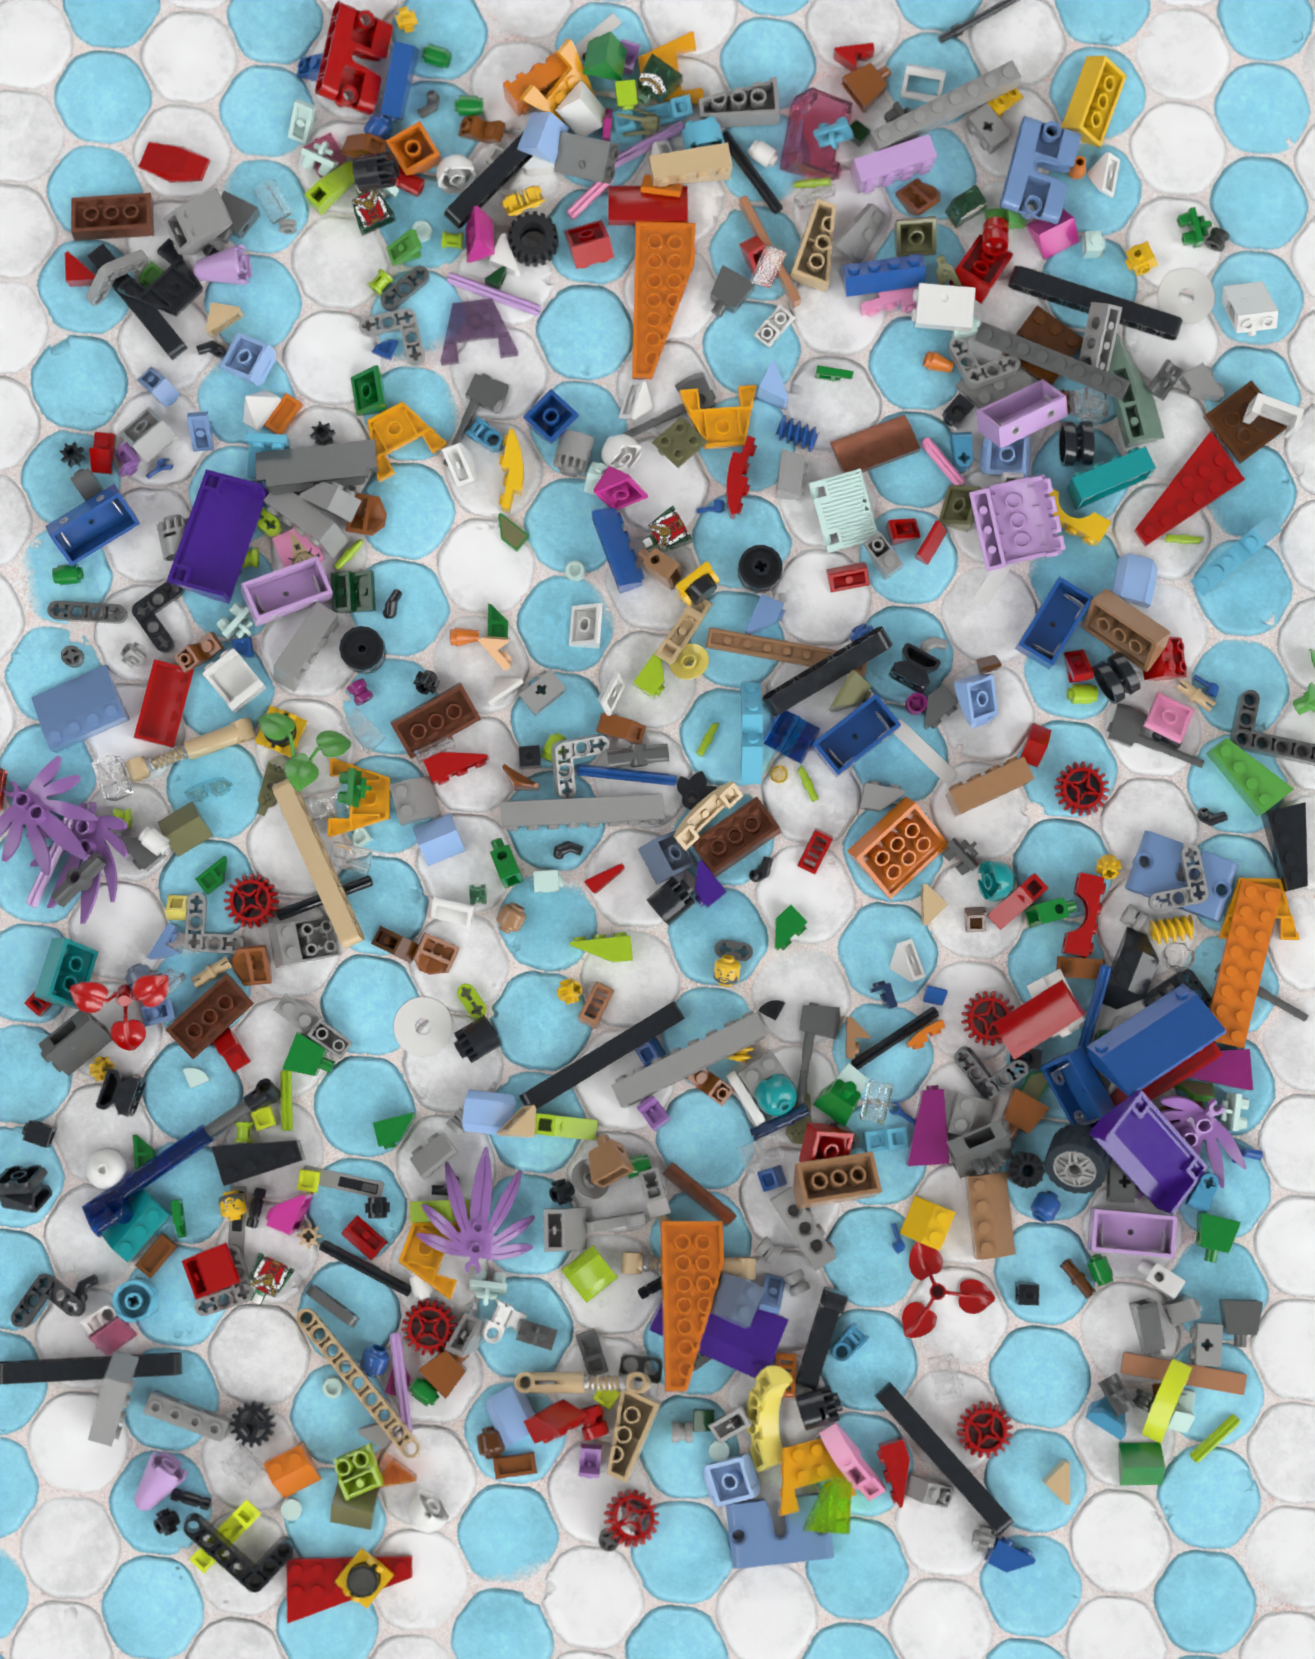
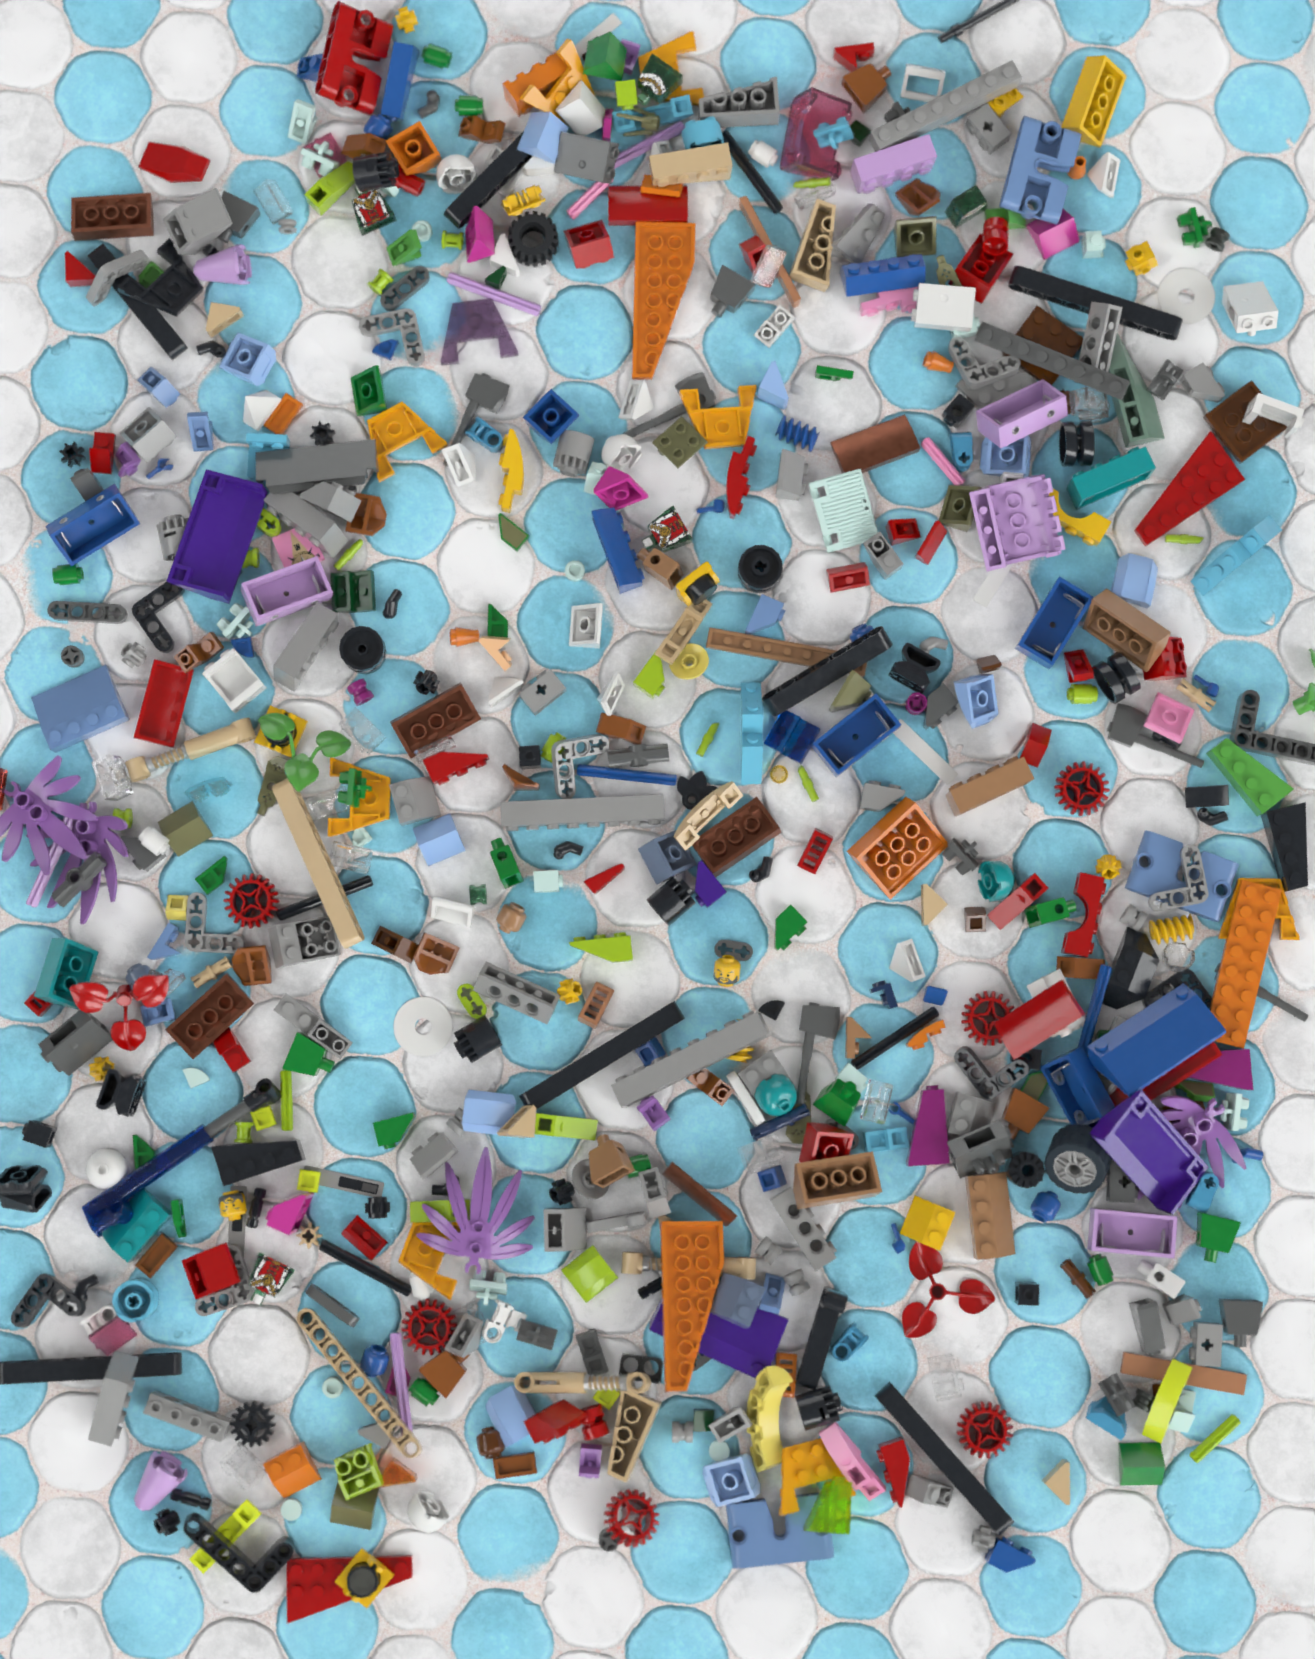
(516, 992): none -> light grey brick
(1207, 796): none -> black slope

